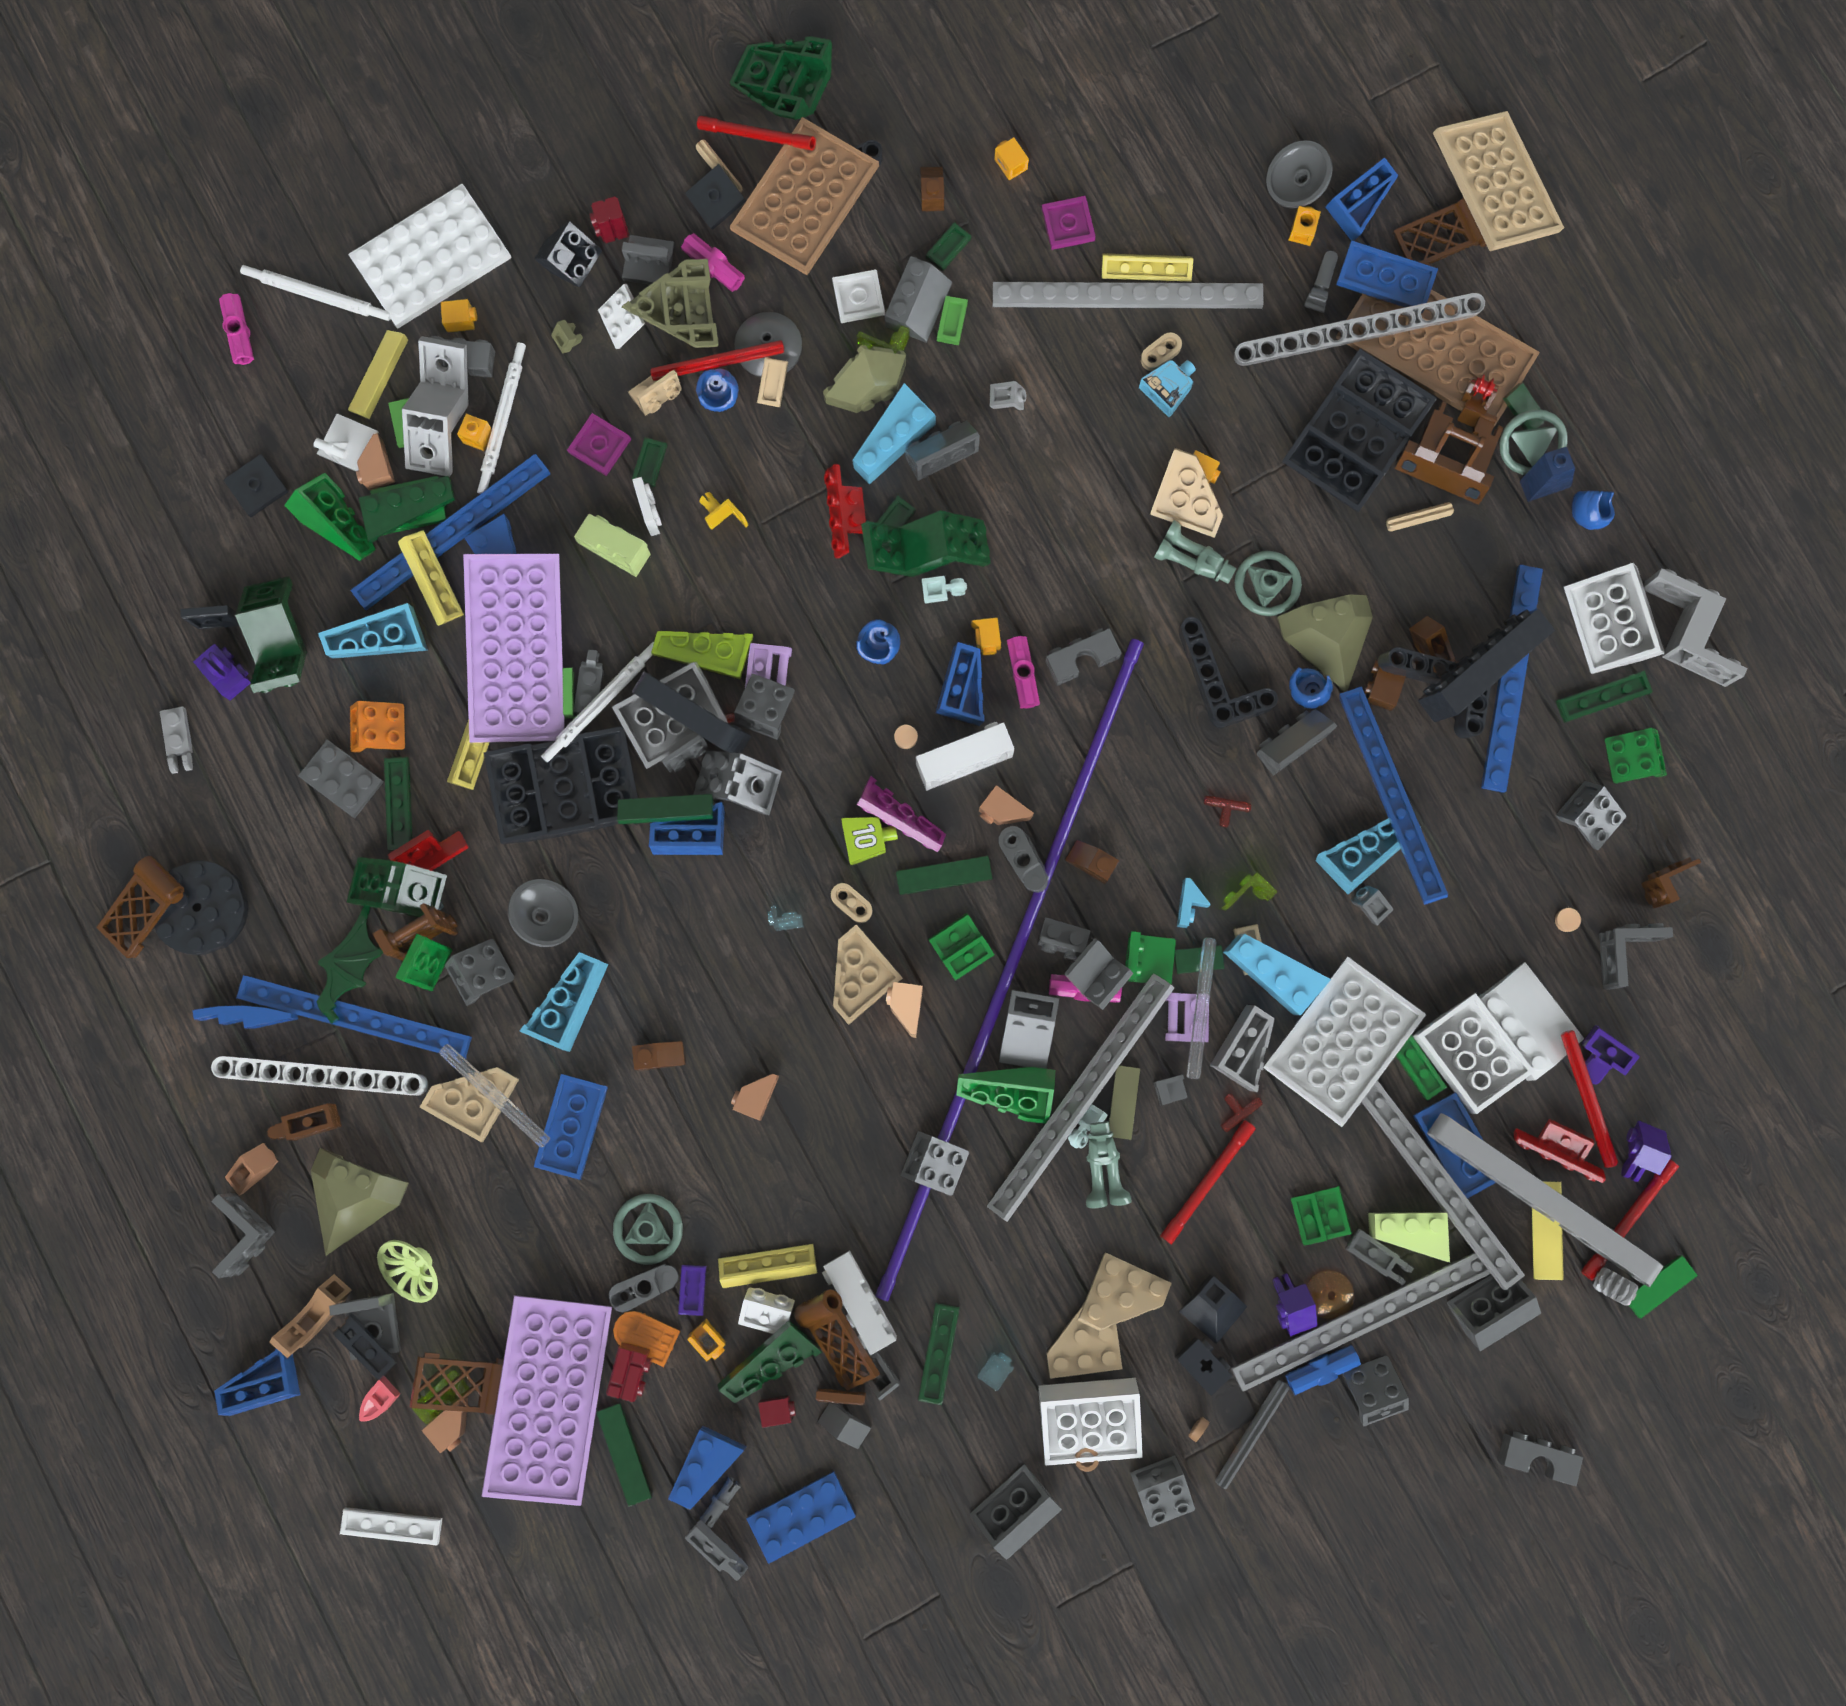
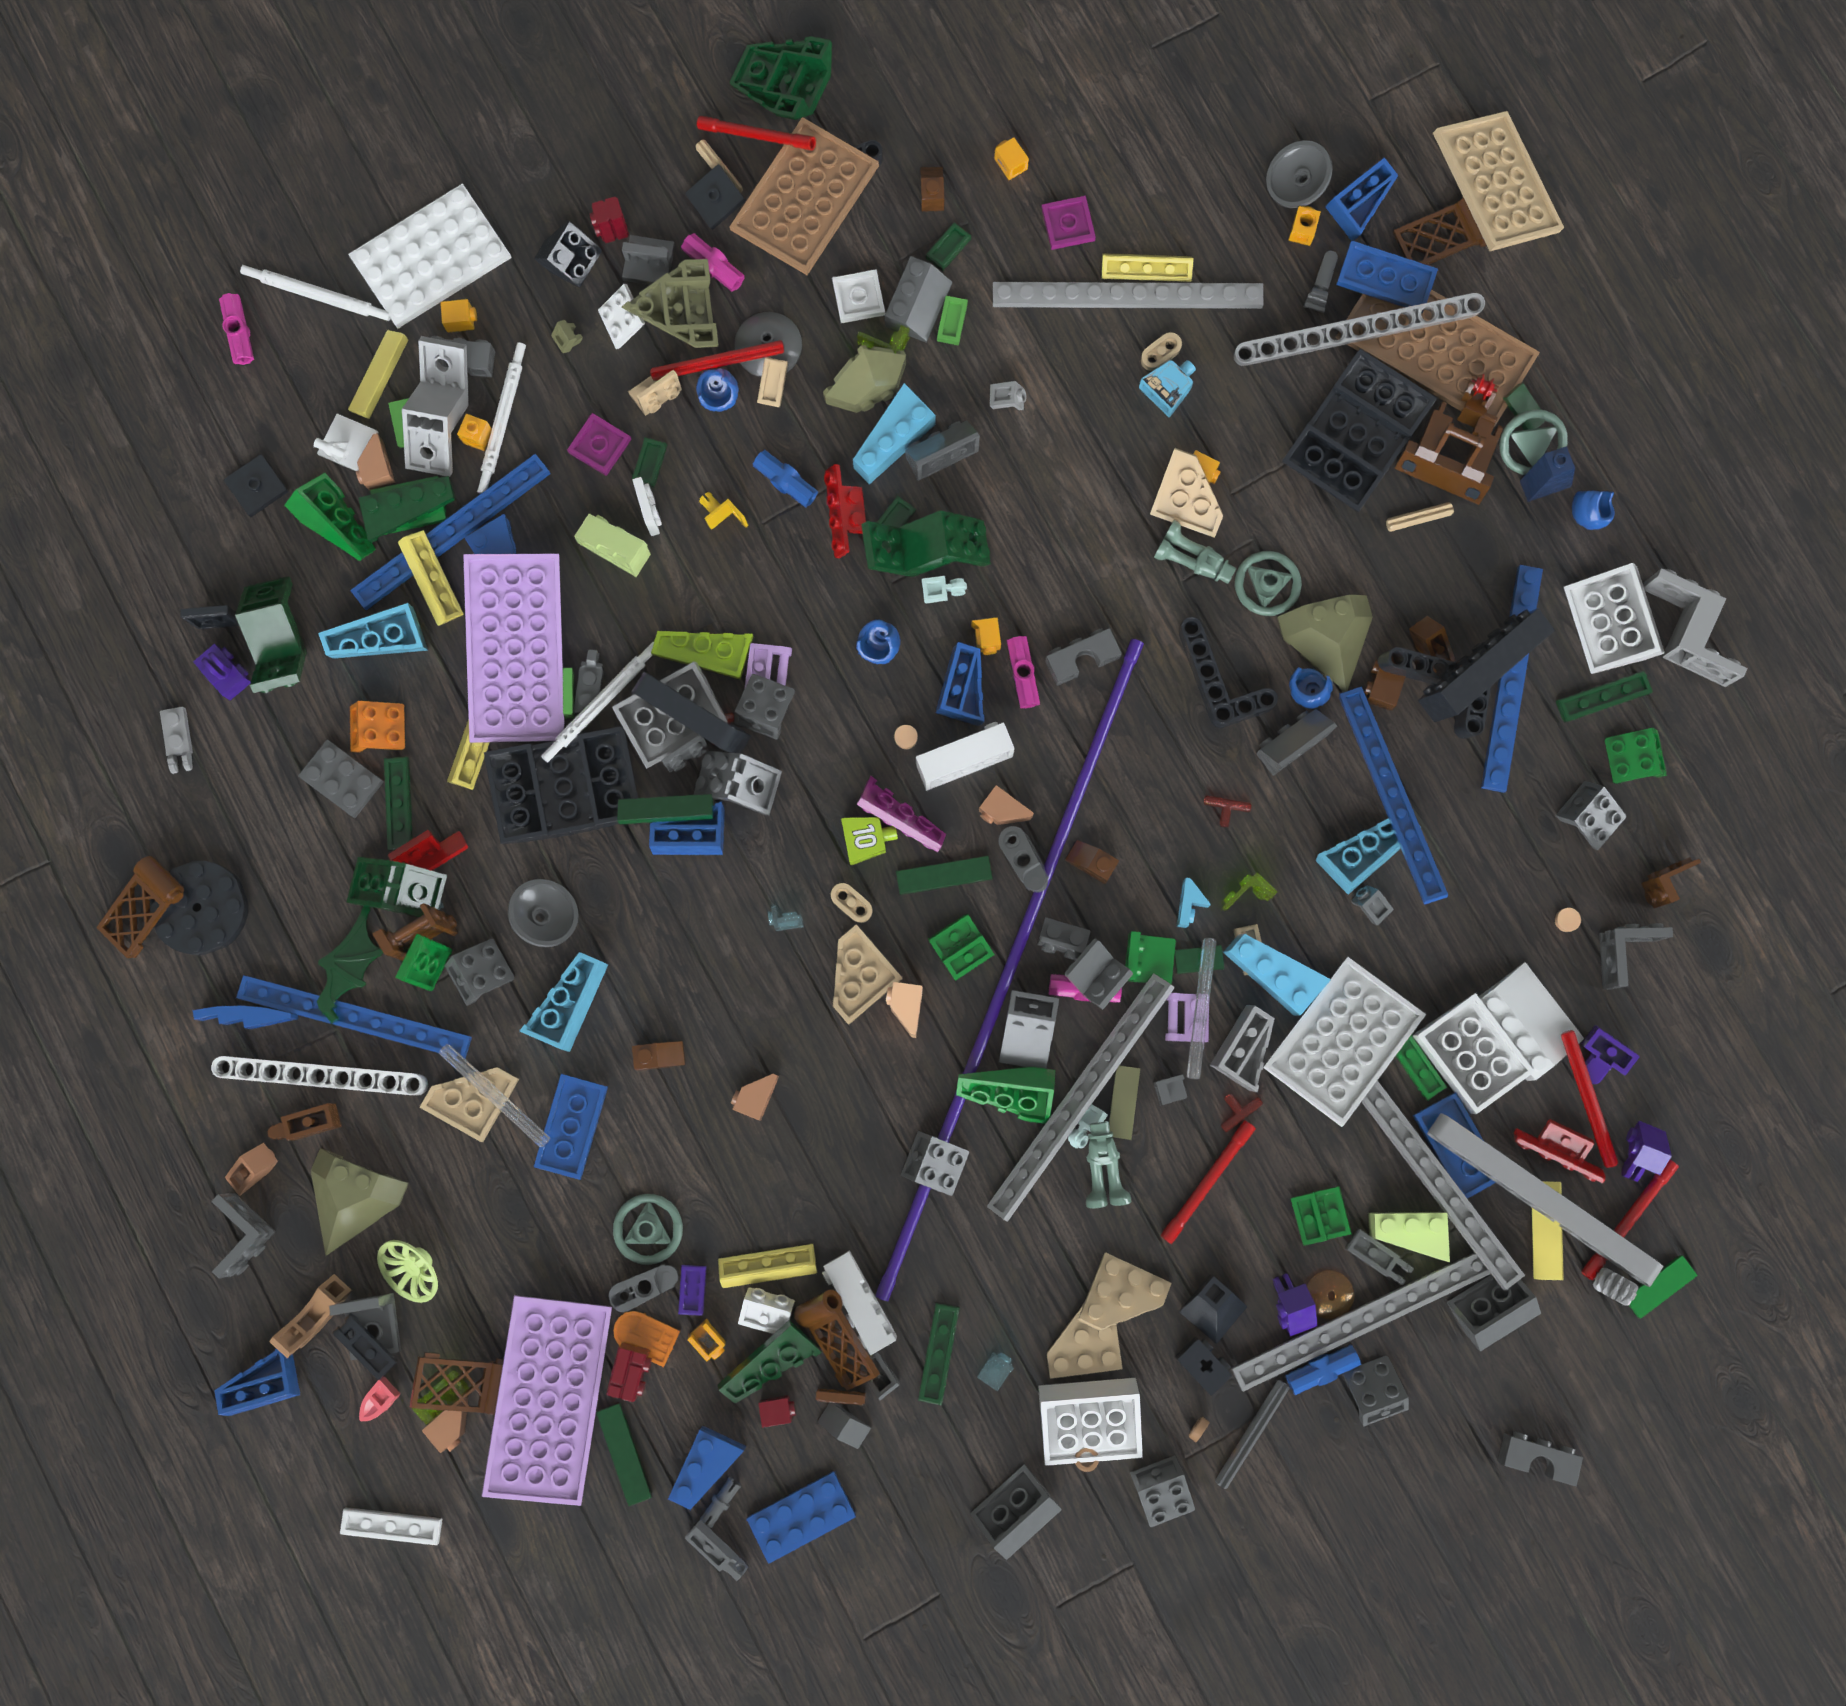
(785, 478): none -> blue piece

